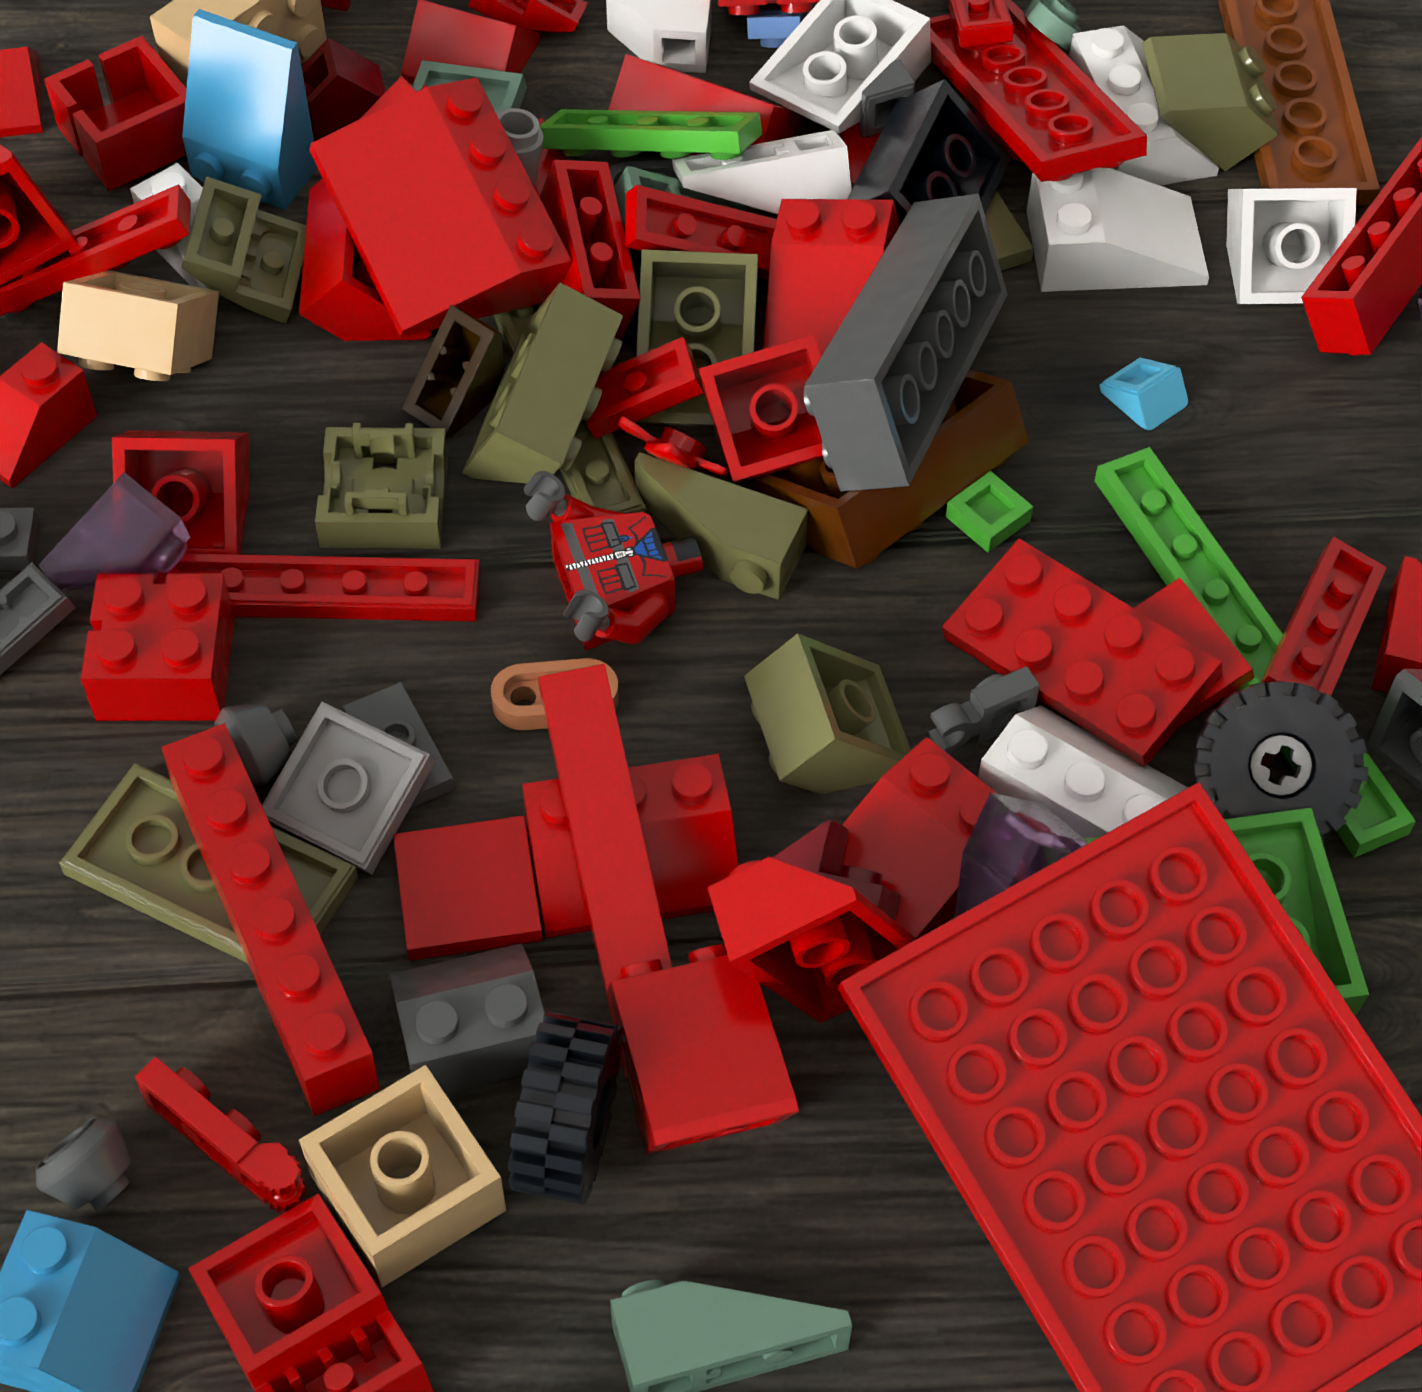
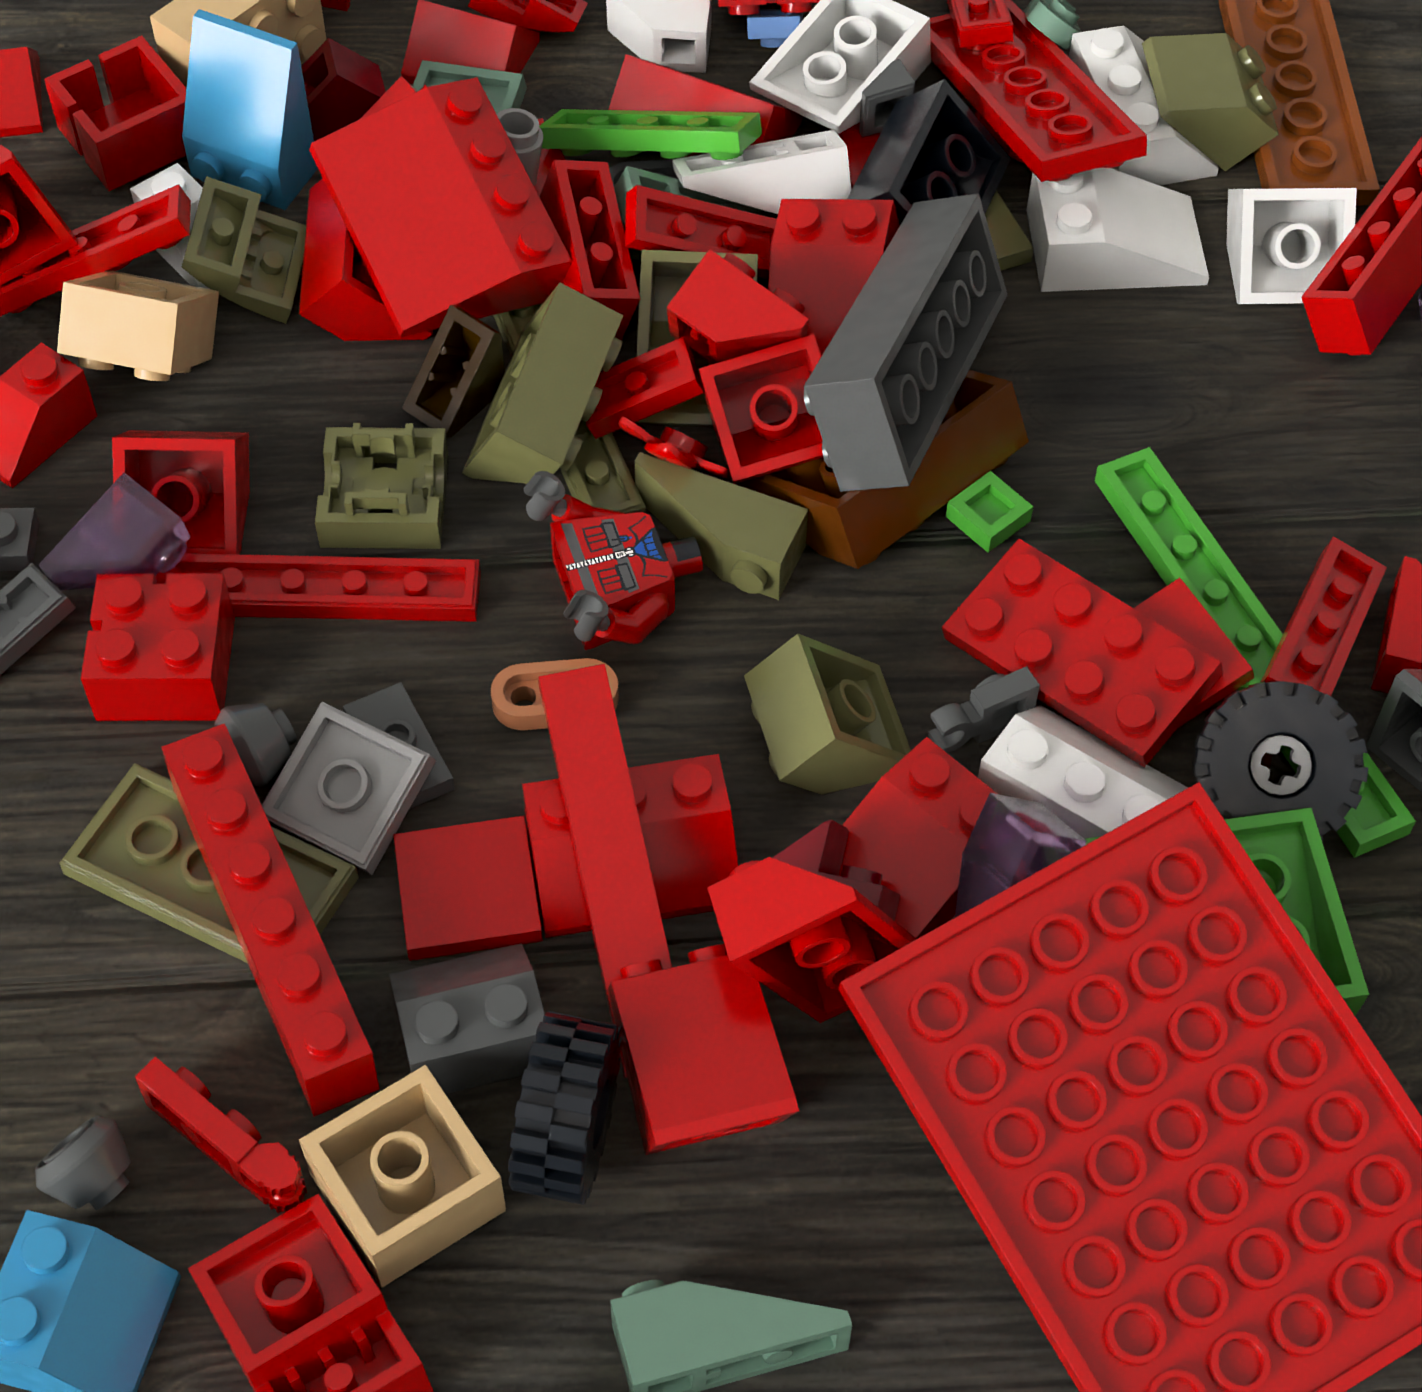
(730, 313): none -> red slope
(1147, 391): medium azure slope -> none

